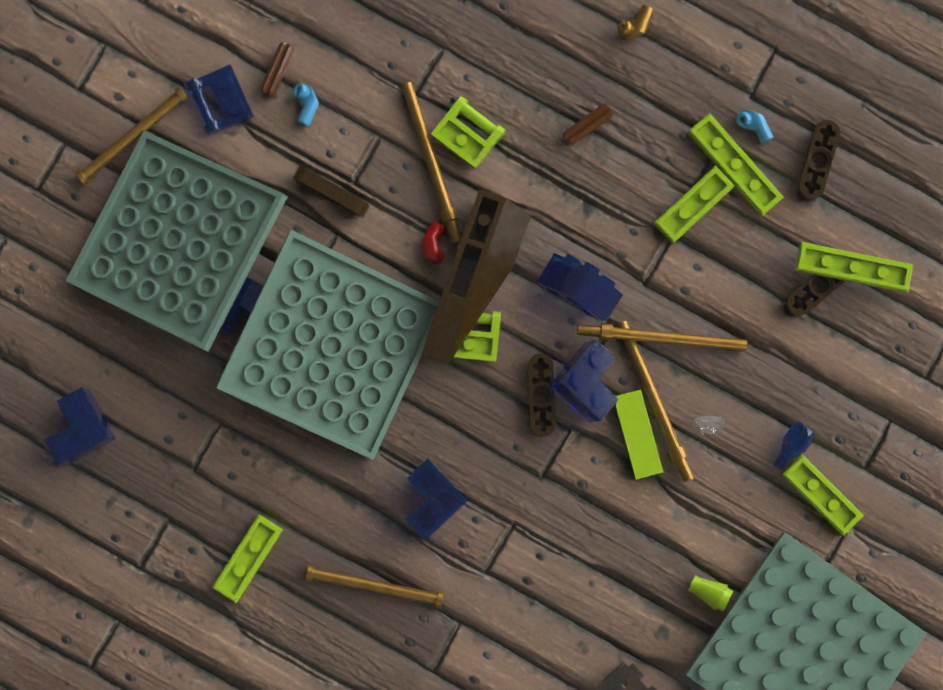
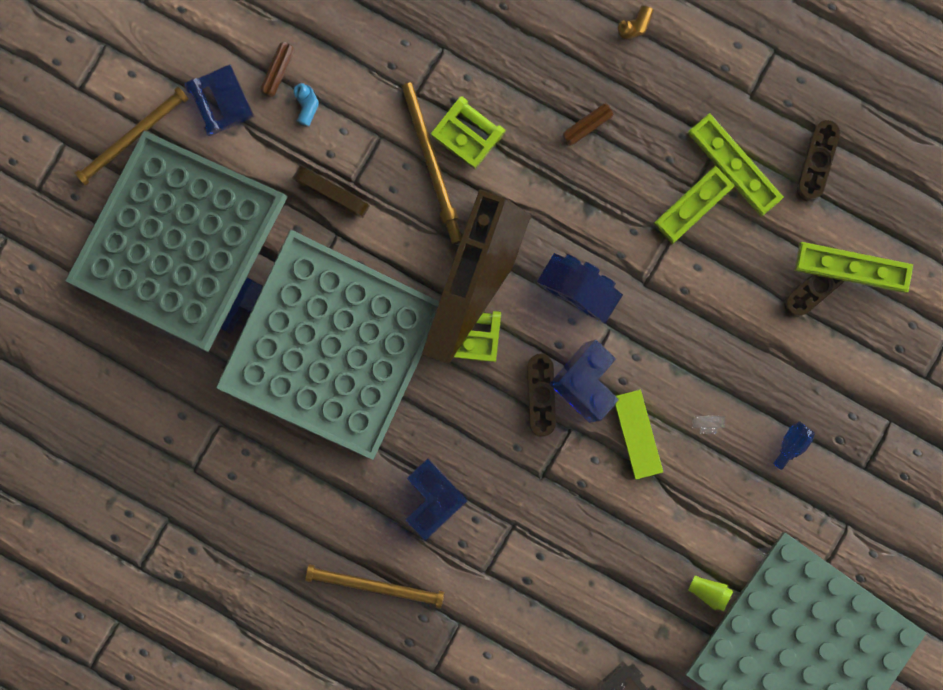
(86, 428): clear blue brick -> none
(247, 558): lime tile -> none
(430, 243): red arm -> none
(607, 332): pearl gold bar -> none
(677, 452): pearl gold bar -> none
(755, 122): dark azure arm -> none
(822, 495): lime tile -> none

